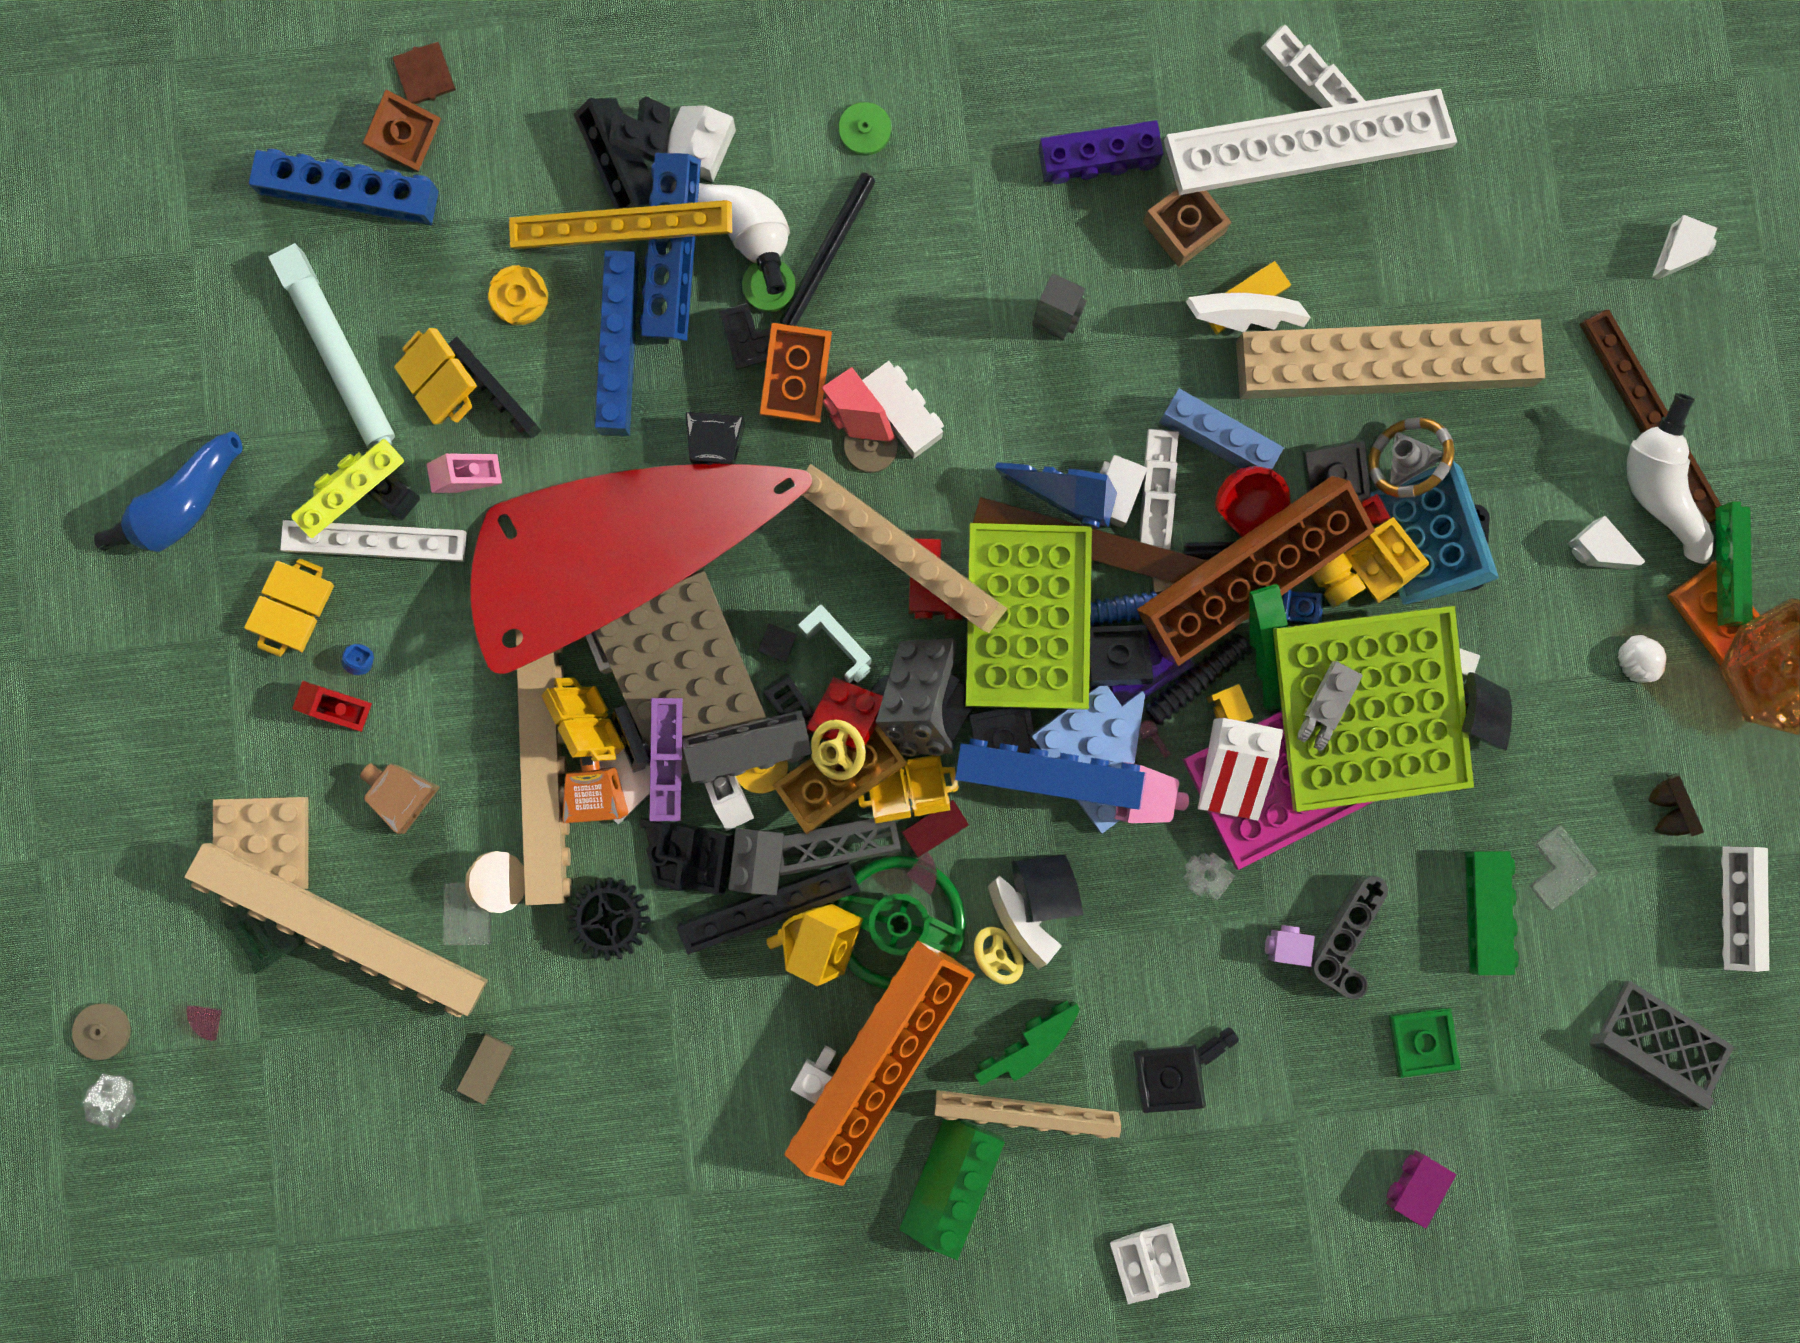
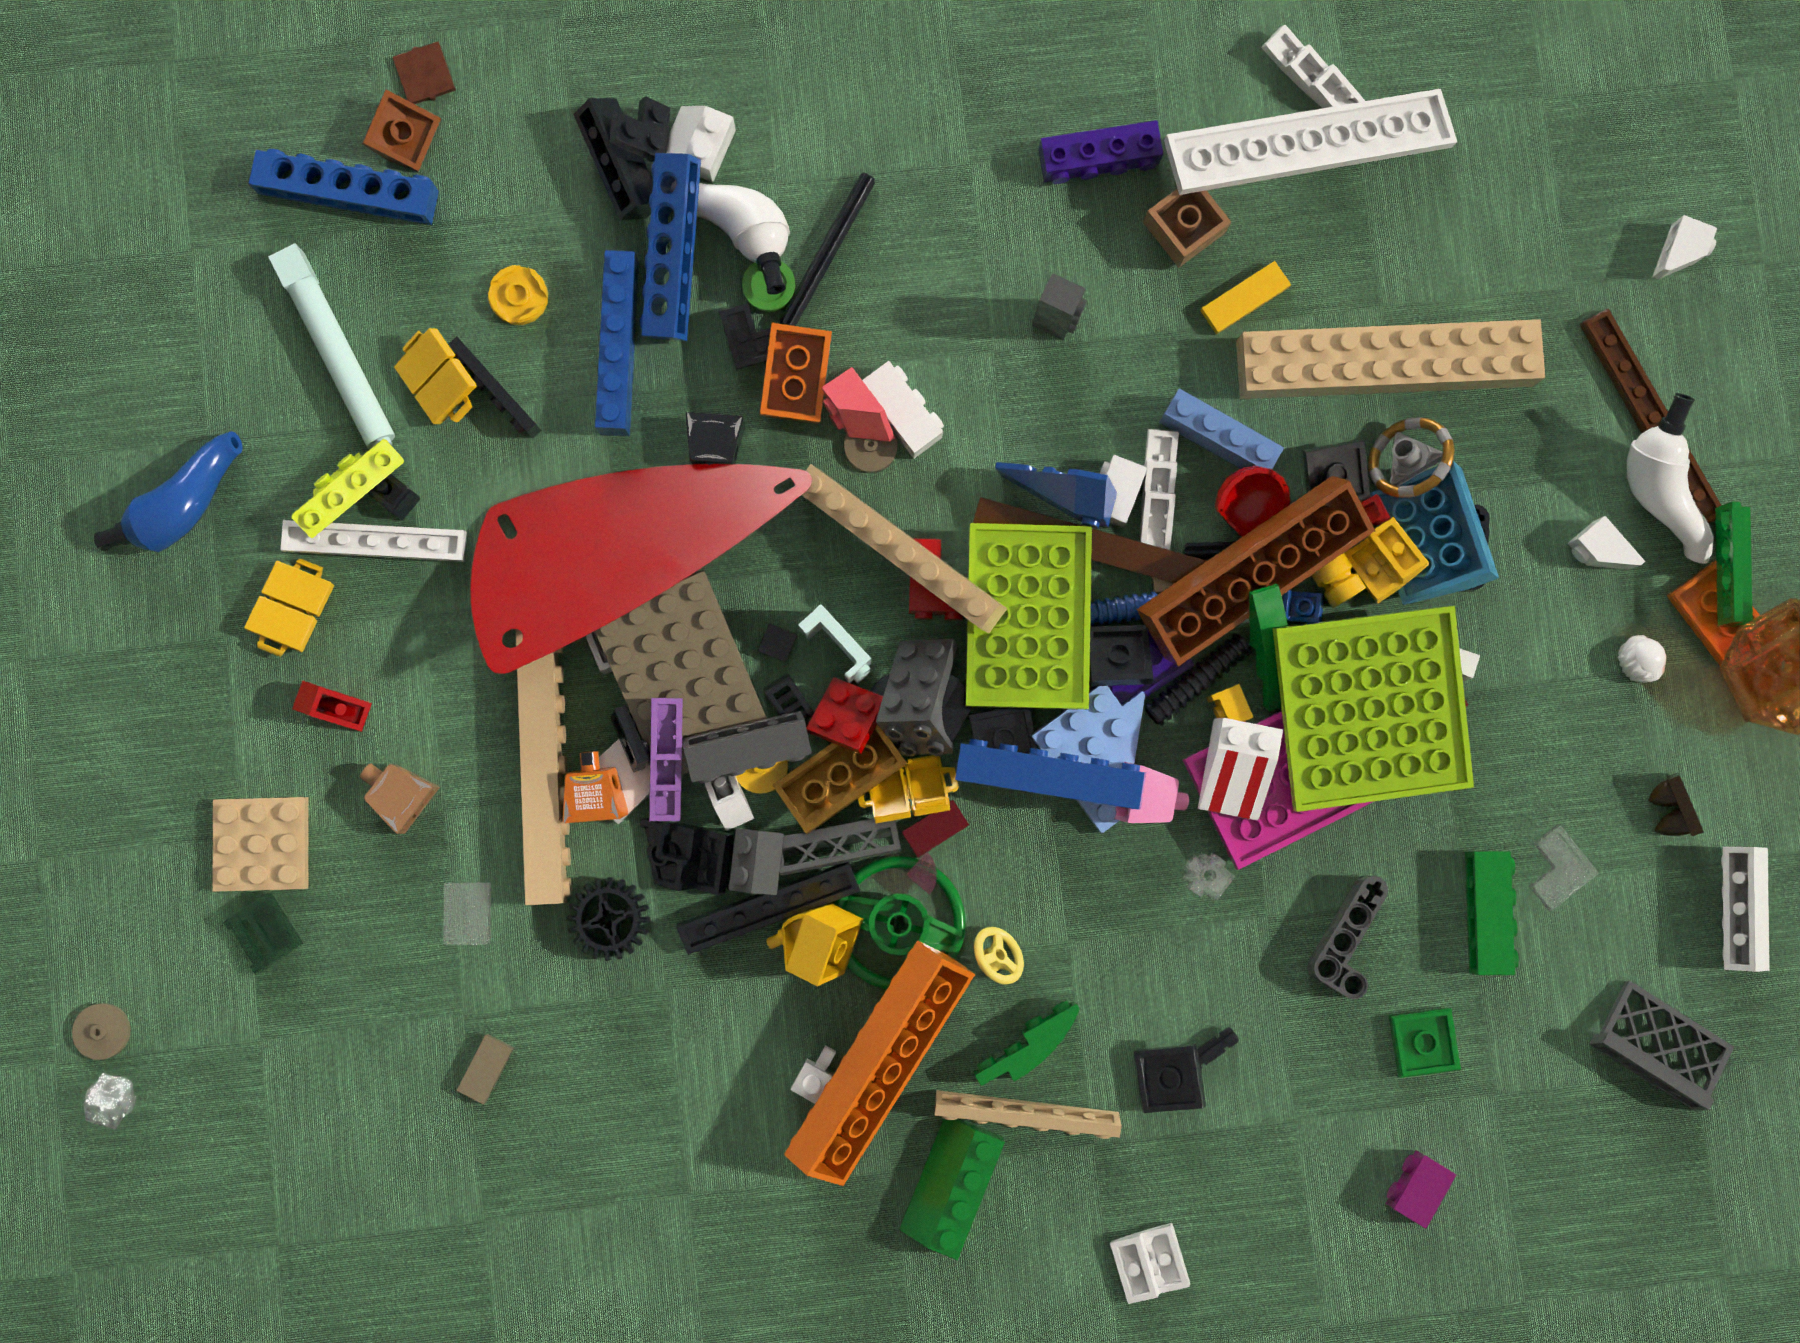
(204, 1021): clear pink tile -> none
(336, 929): tan brick -> none
(357, 659): blue tile -> none
(463, 472): bright pink slope -> none
(495, 881): tile -> none
(582, 720): yellow piece -> none
(621, 225): yellow plate -> none
(824, 754): light yellow piece -> none
(865, 128): bright green piece -> none
(1028, 937): white slope -> none
(1047, 888): black slope -> none
(1149, 729): clear pink hand -> none
(1242, 309): white slope -> none
(1290, 946): lavender brick -> none
(1329, 703): light grey hinge -> none
(1488, 711): black slope -> none

